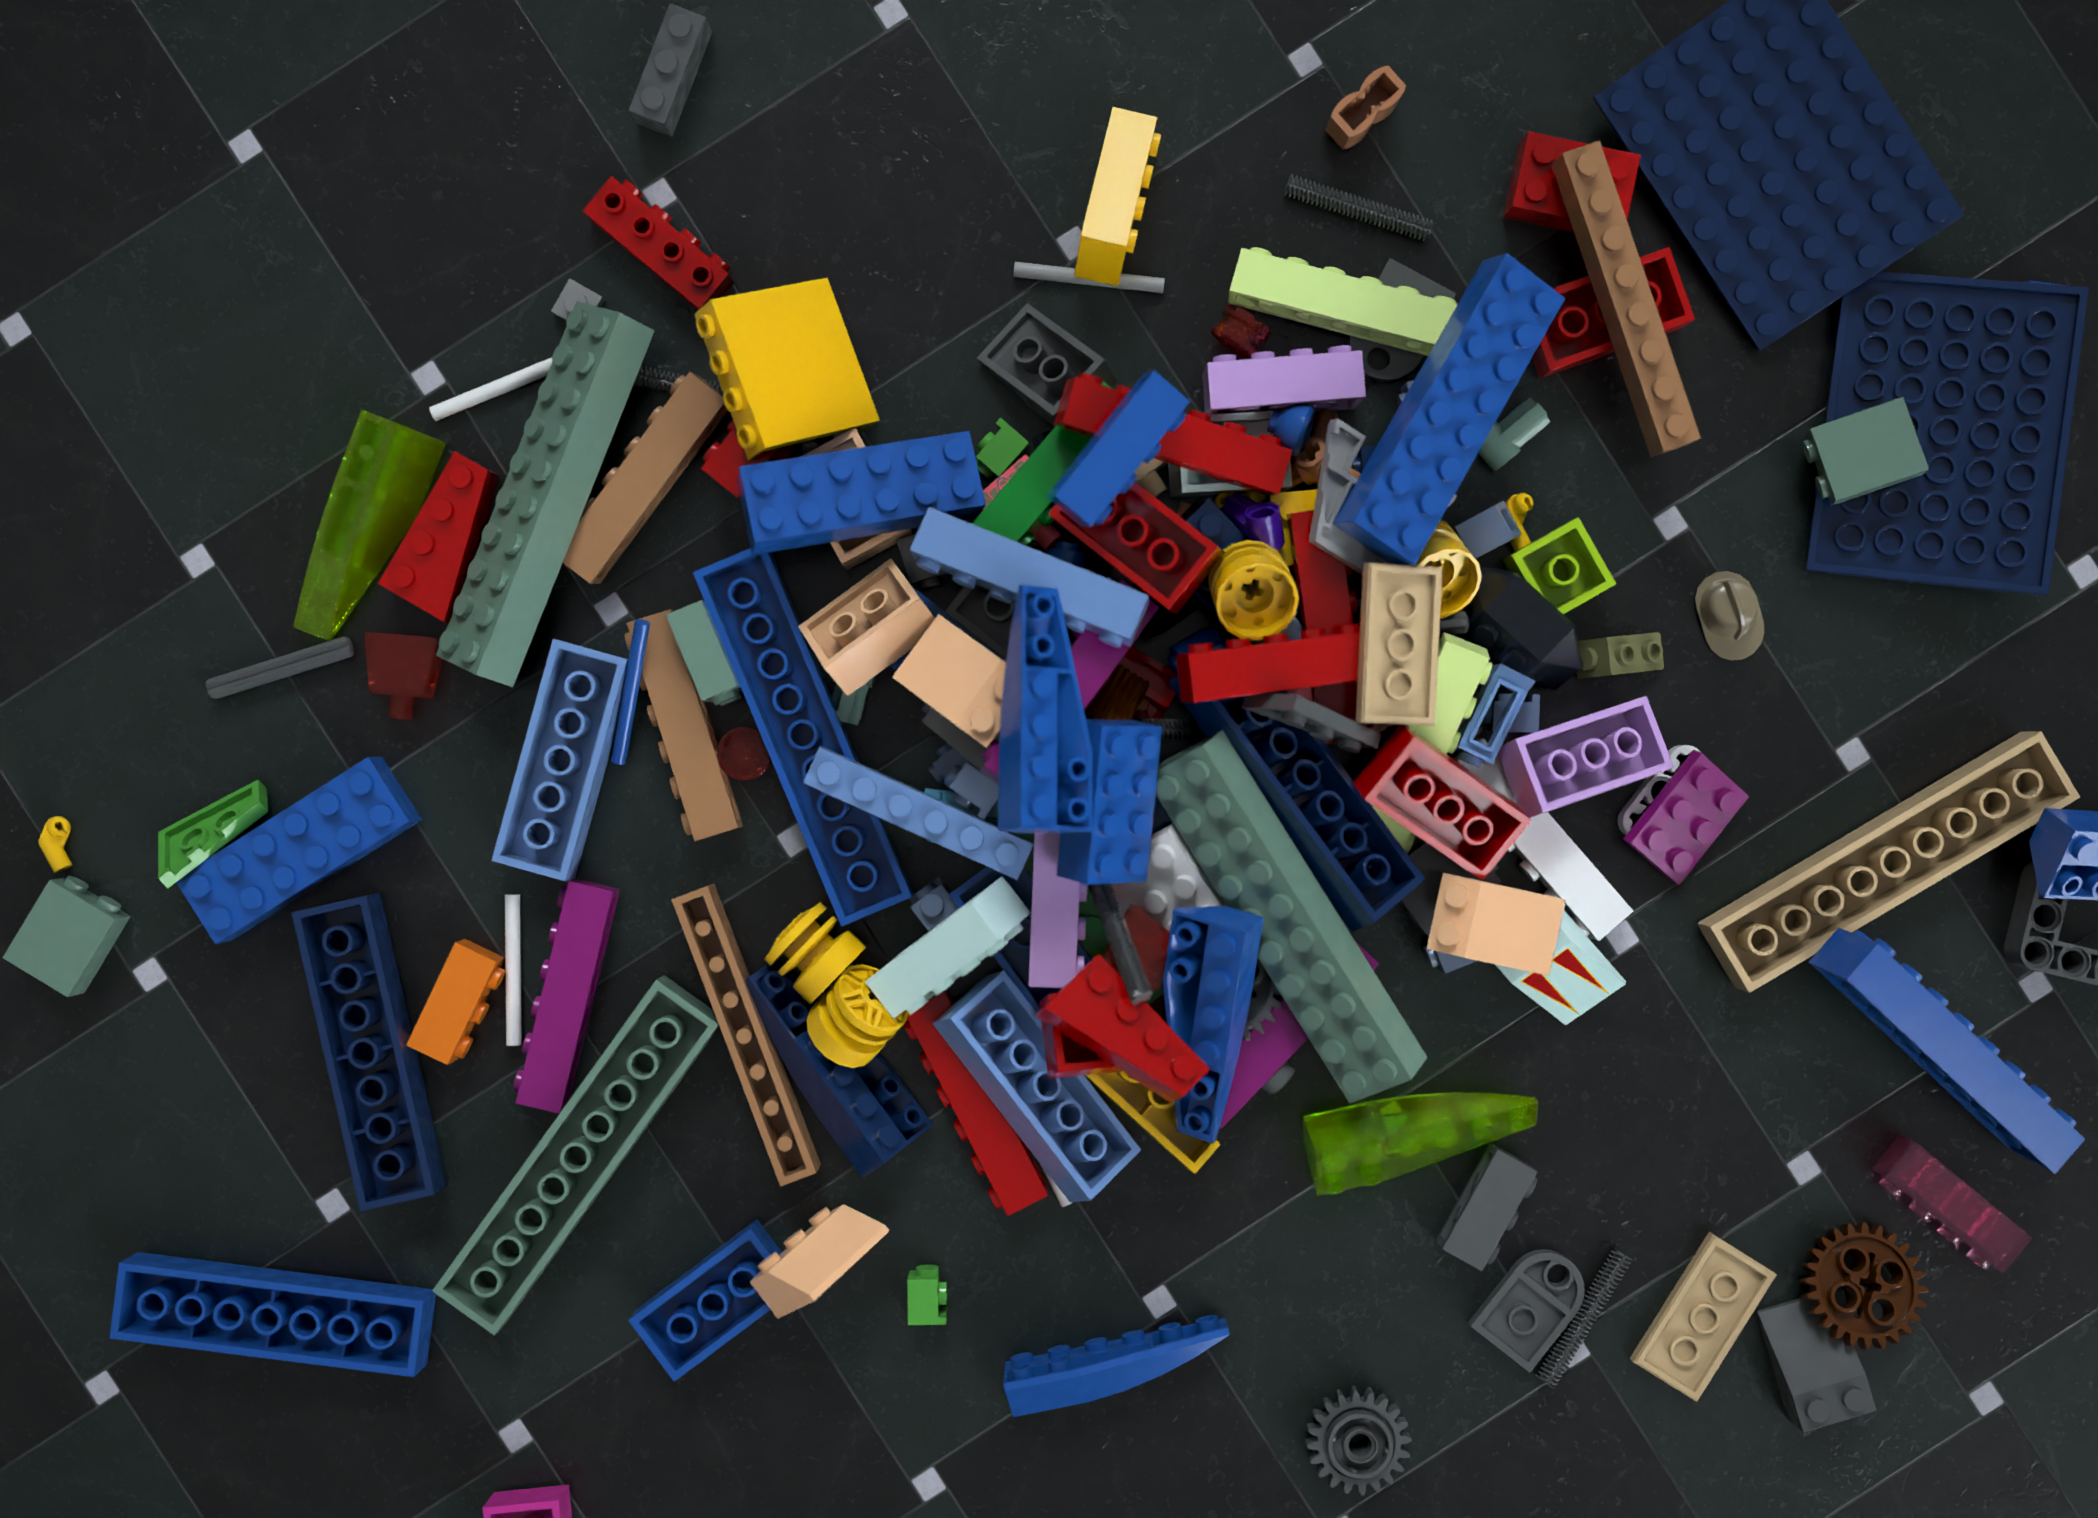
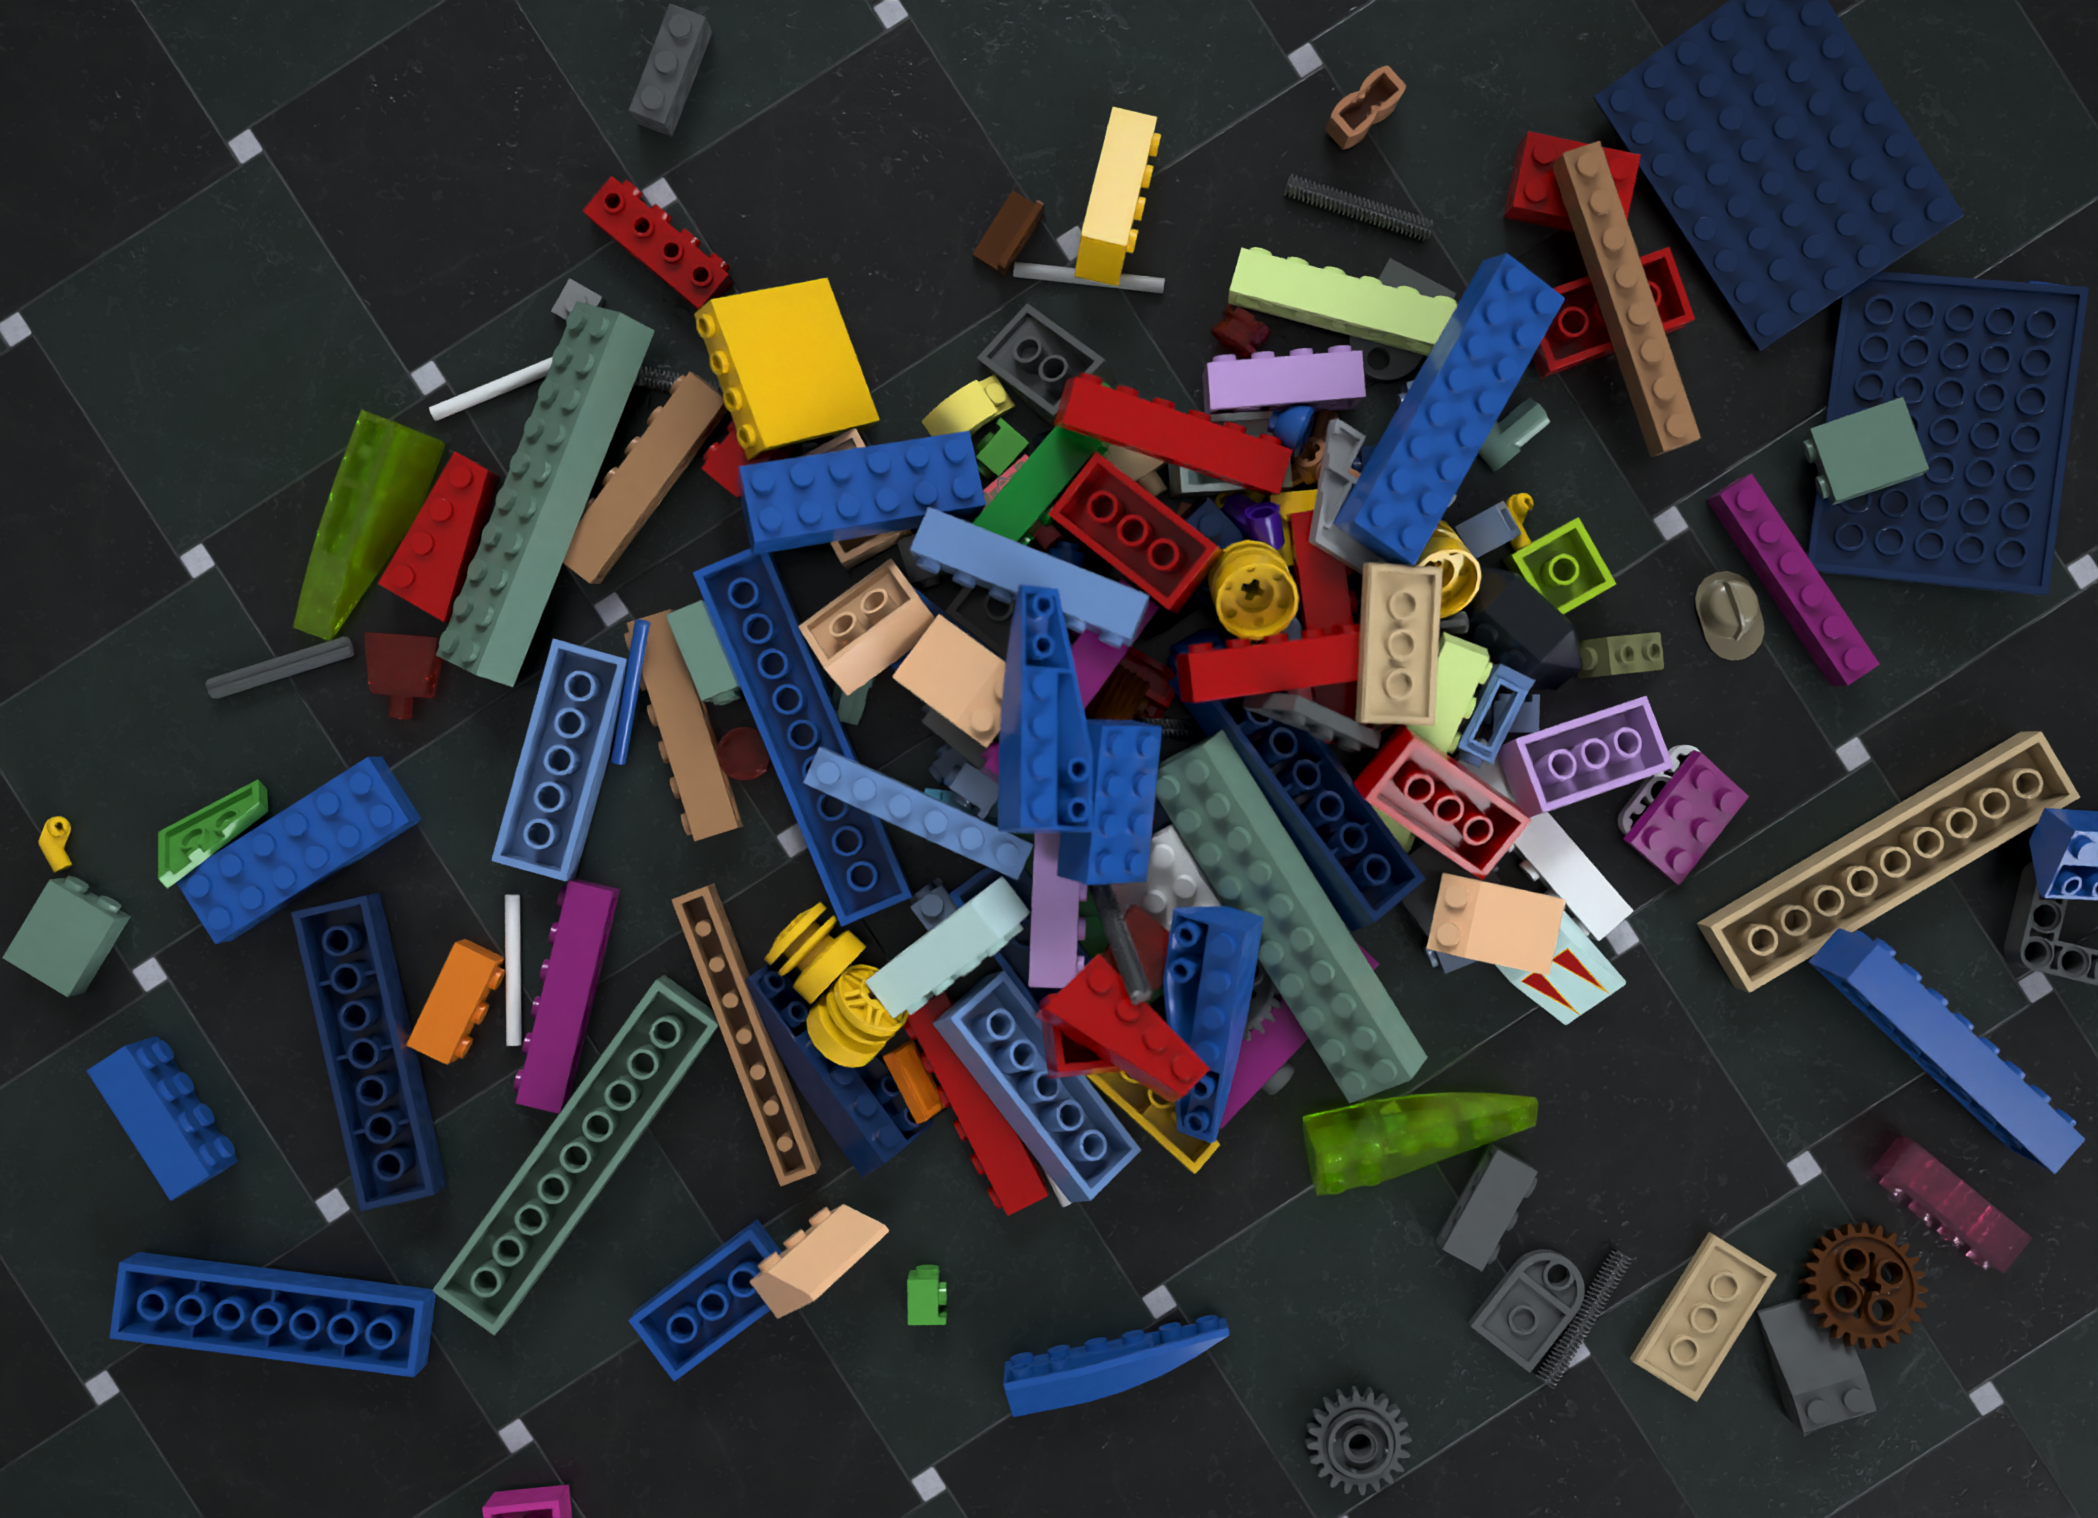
(163, 1116): none -> blue brick
(914, 1081): none -> orange tile
(969, 408): none -> light yellow brick
(1009, 233): none -> reddish brown panel
(1119, 449): blue brick -> none
(1792, 581): none -> magenta brick

